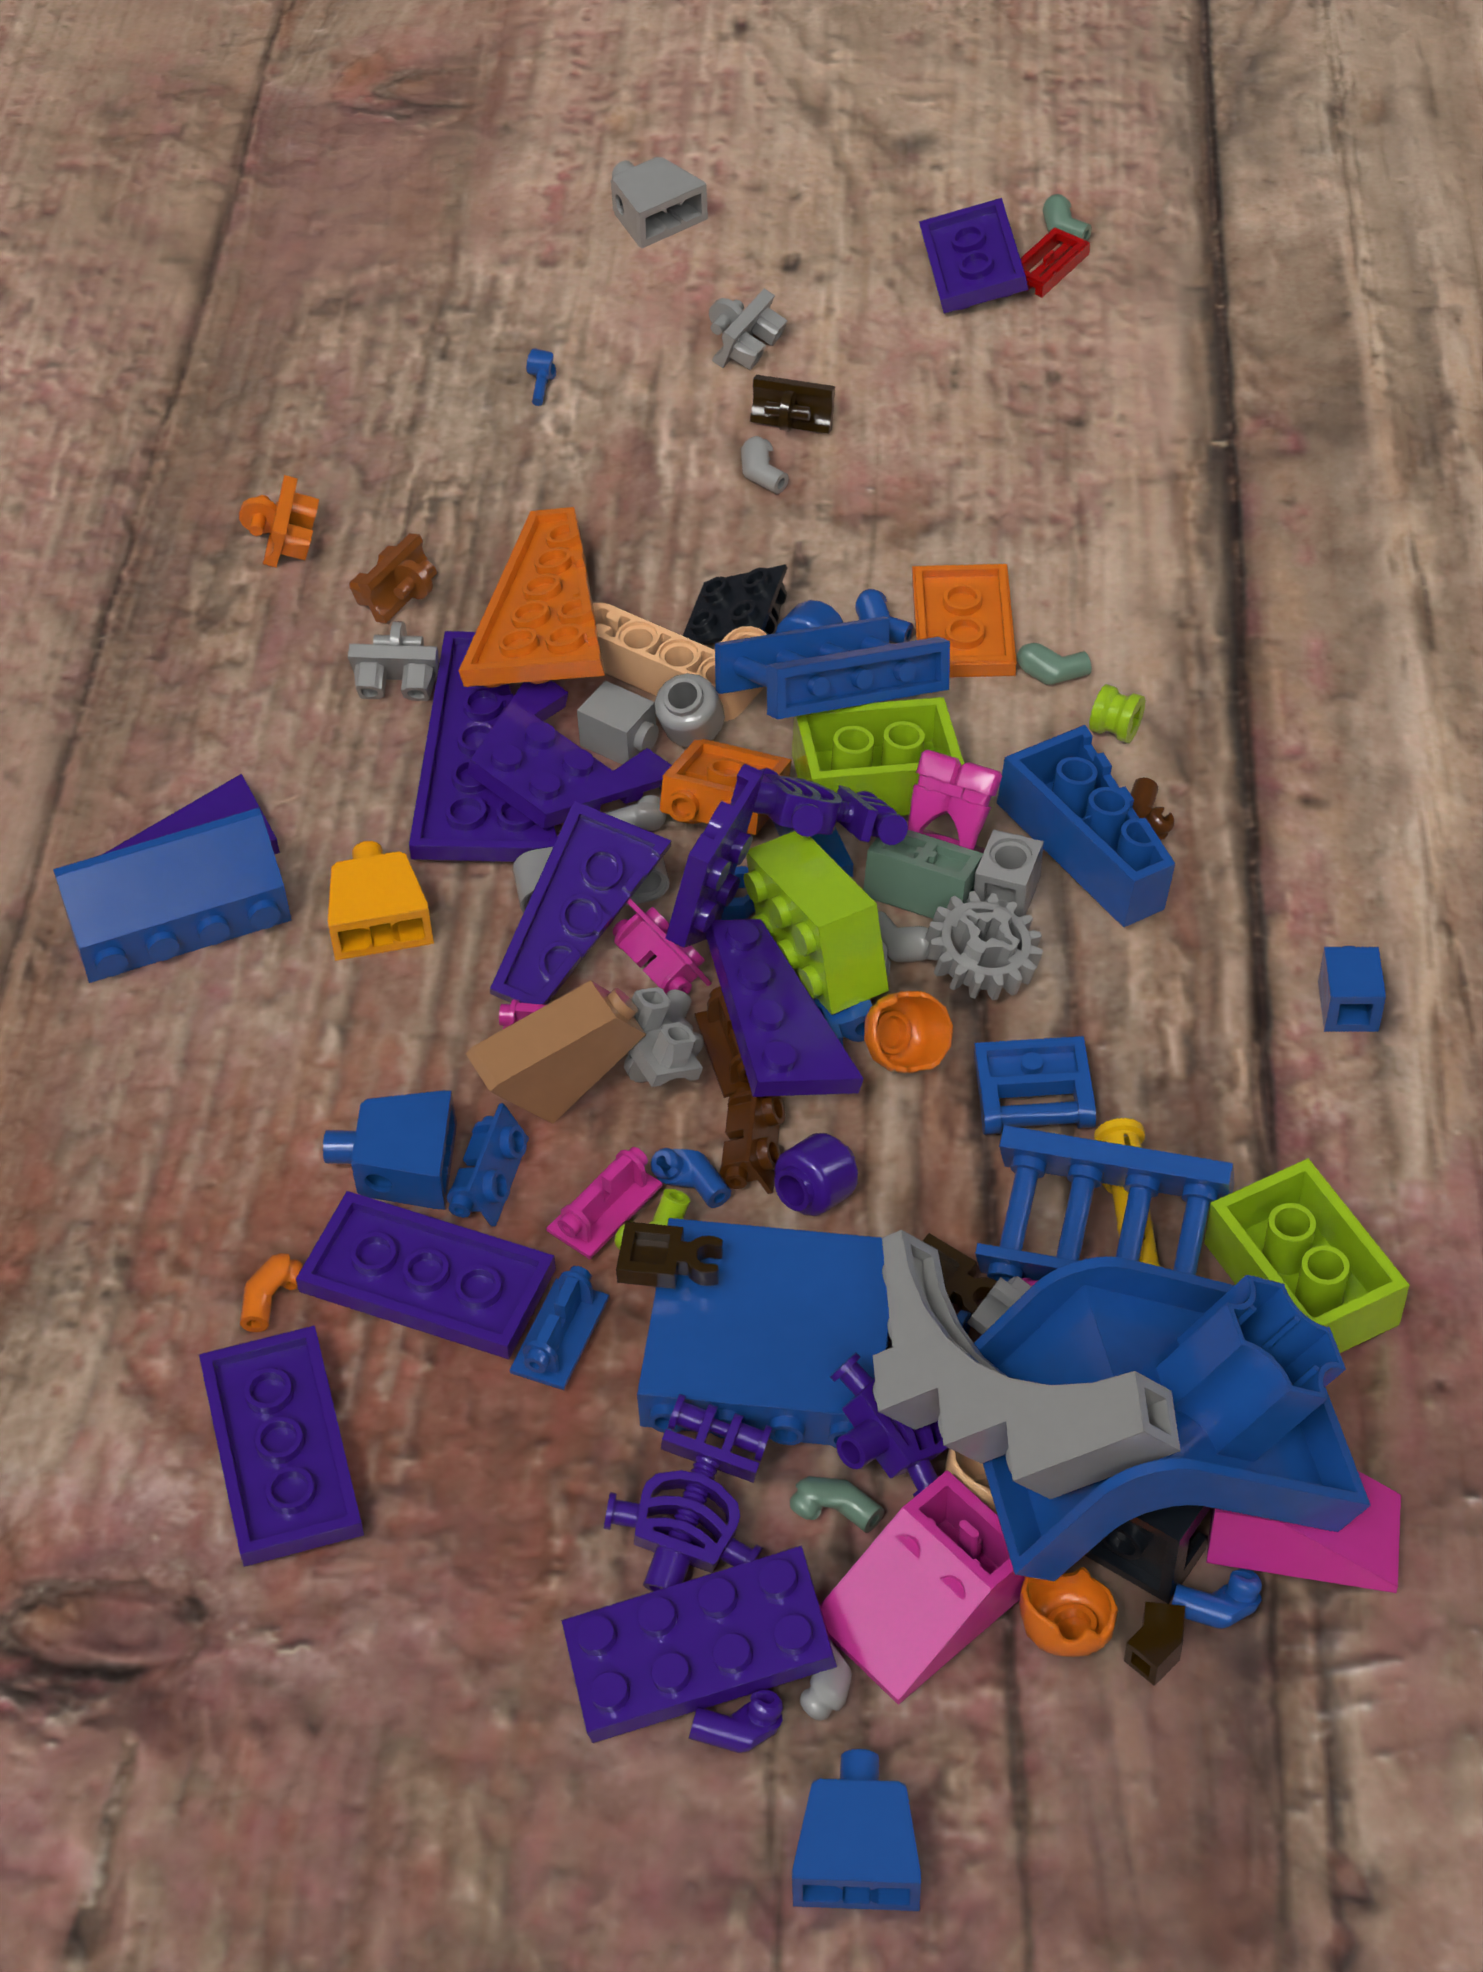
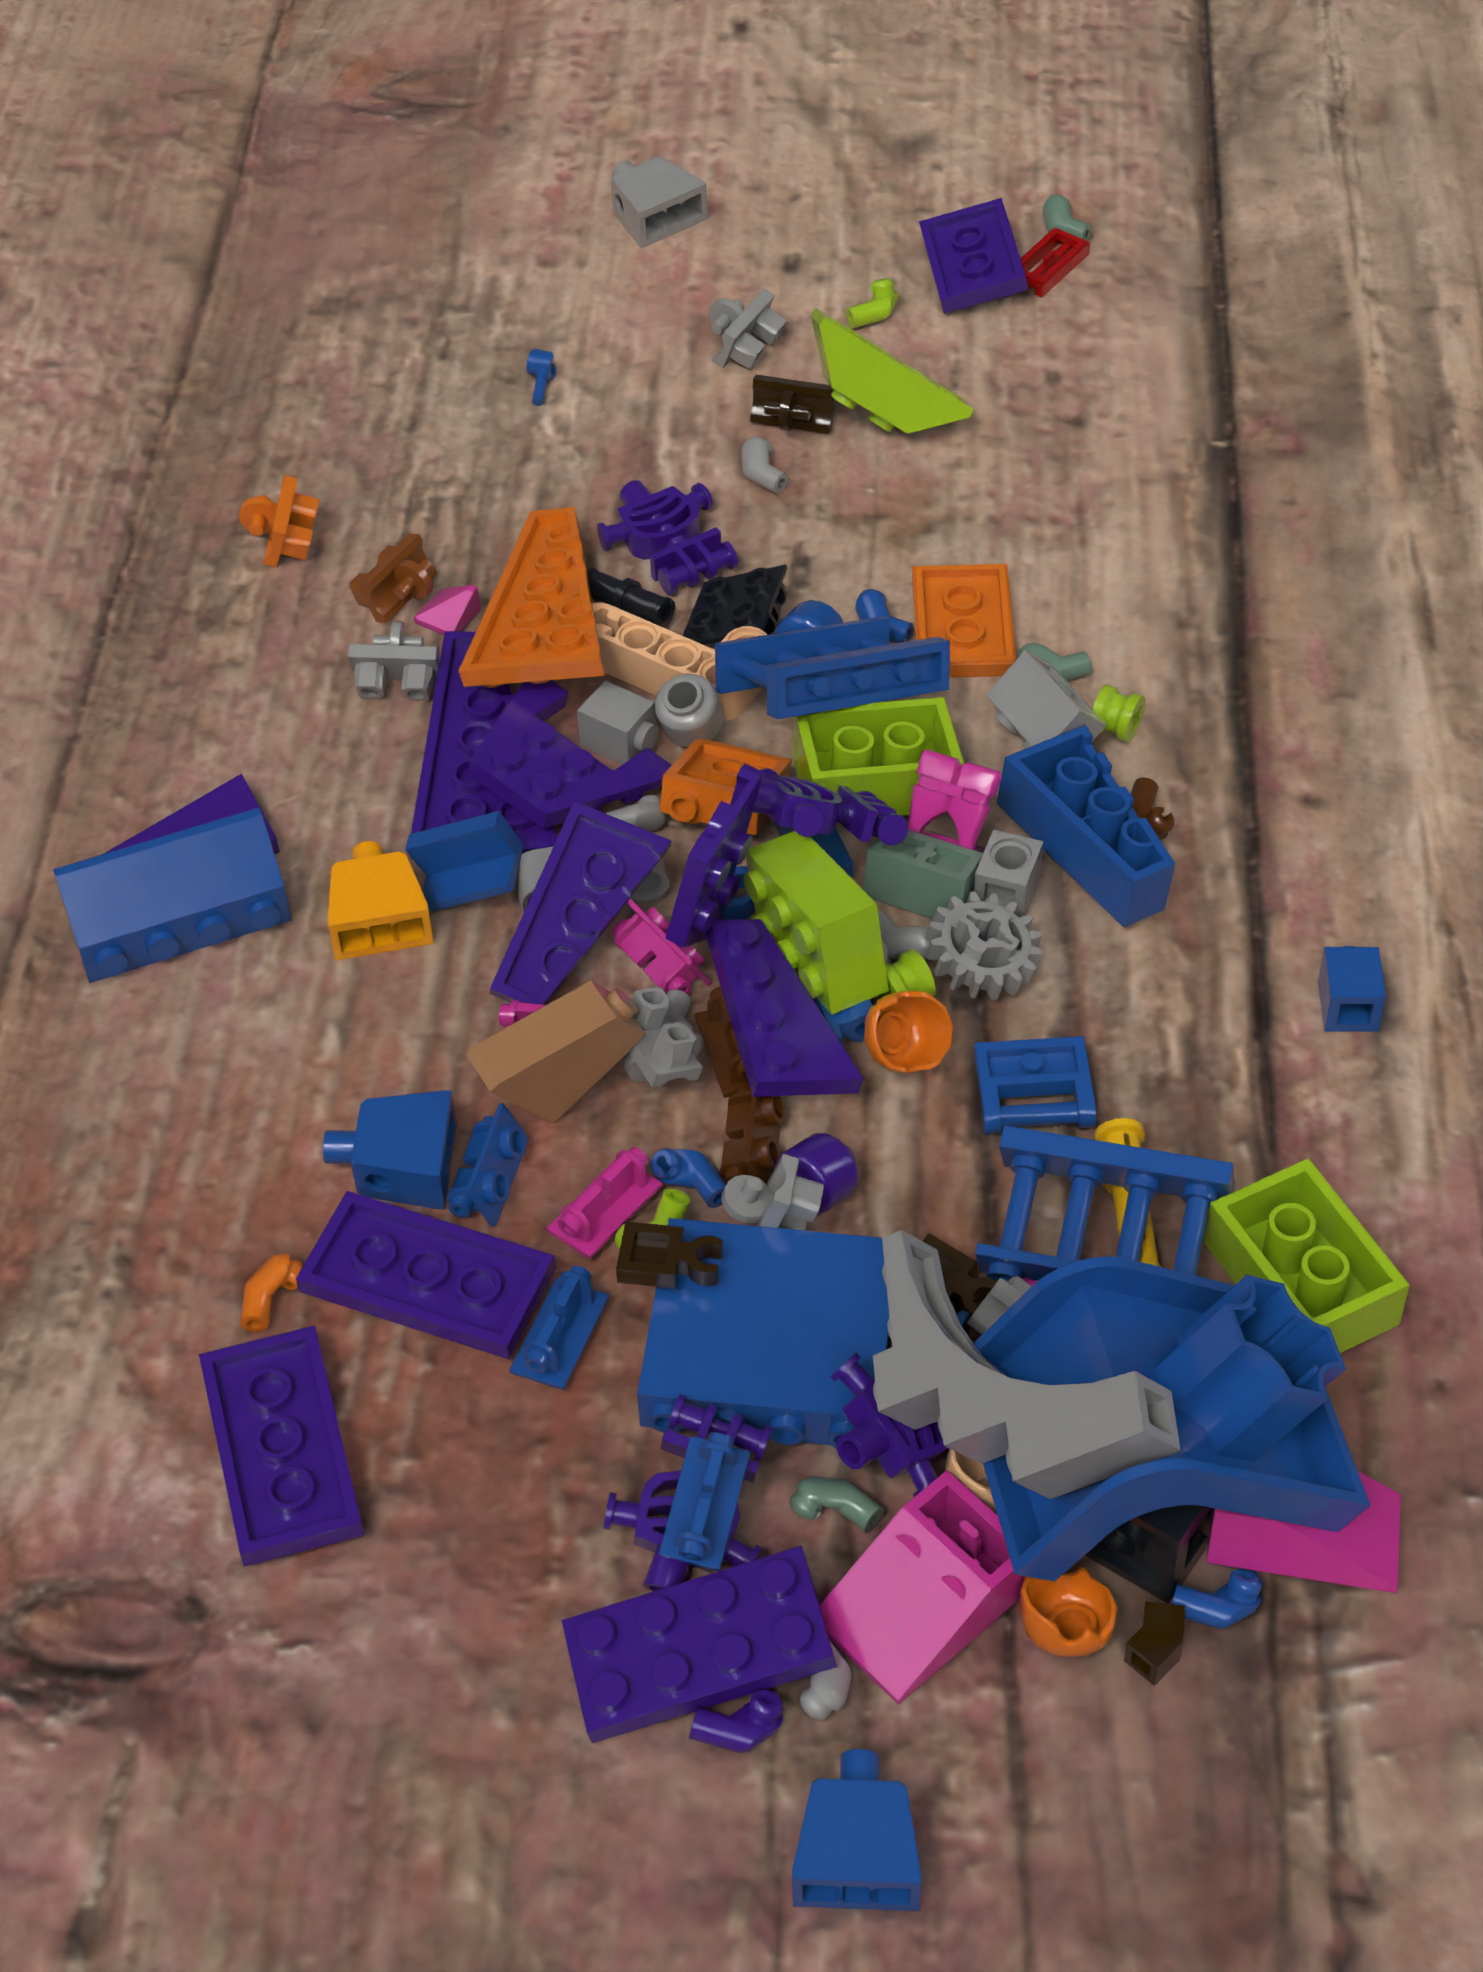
(450, 609): none -> dark pink slope
(466, 860): none -> blue panel
(631, 597): none -> black pin
(668, 533): none -> dark purple piece
(705, 1501): none -> blue hinge
(781, 1203): none -> light grey hips
(878, 307): none -> lime arm
(881, 382): none -> lime wedge
(909, 974): none -> lime wheel
(1040, 702): none -> light grey brick

